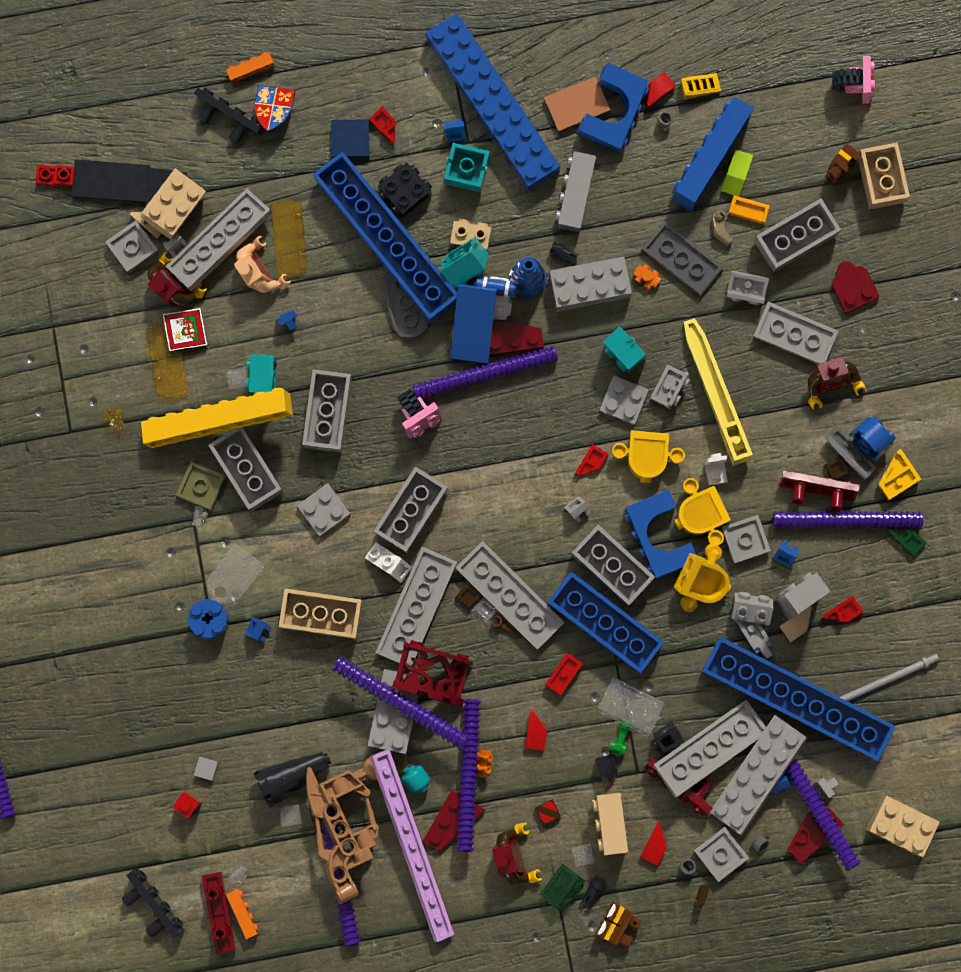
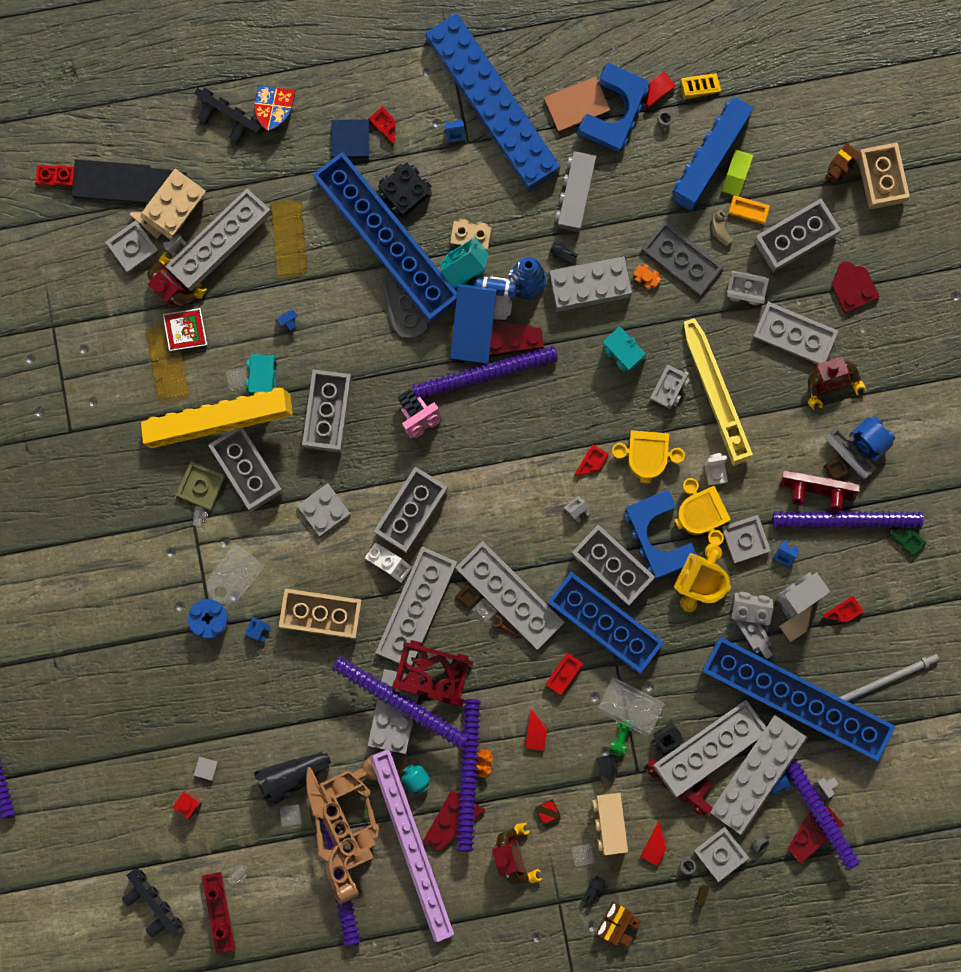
(113, 417): clear yellow plant -> none
(242, 914): orange piece -> none
(250, 67): orange piece -> none
(254, 271): light nougat torso -> none
(466, 167): teal brick -> none
(562, 888): clear green bracket -> none
(623, 400): light grey plate -> none
(856, 79): plate -> none
(898, 476): yellow wing -> none
(902, 826): tan brick -> none

